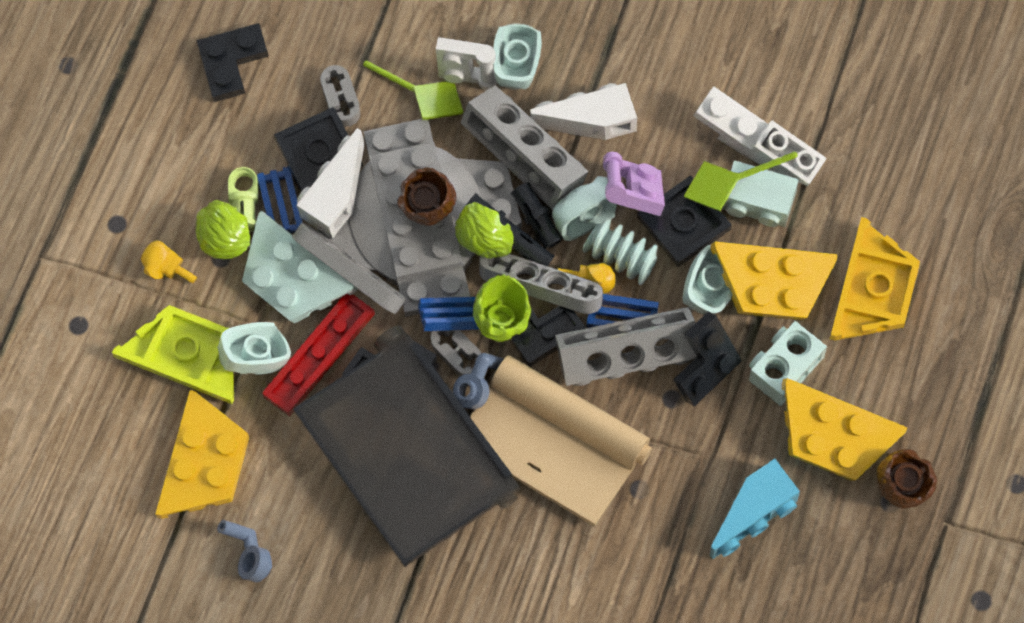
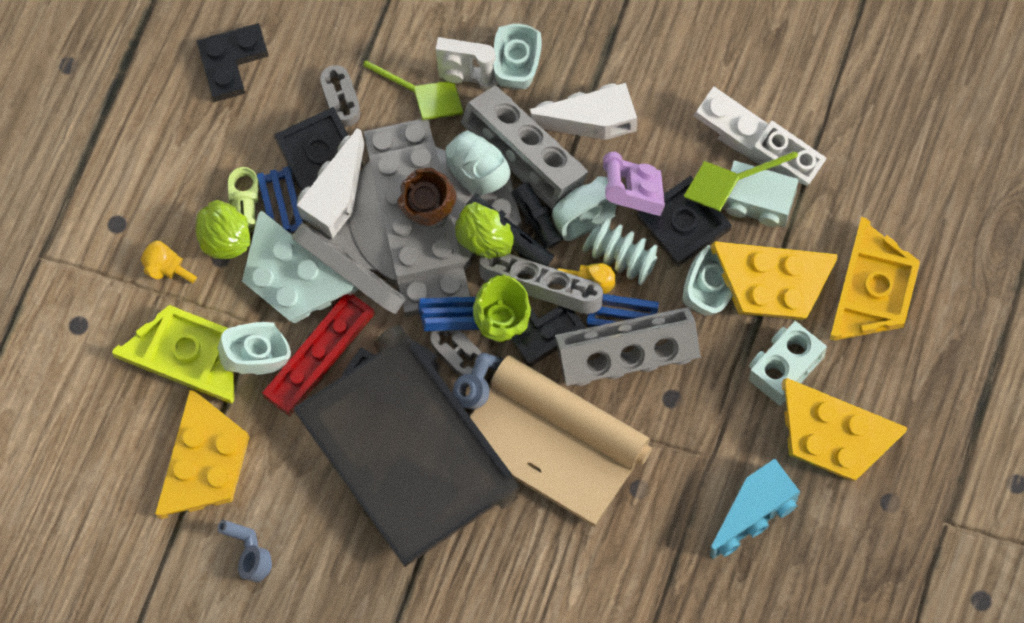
(477, 163): none -> light aqua piece
(713, 362): black plate -> none
(906, 479): reddish brown hair -> none

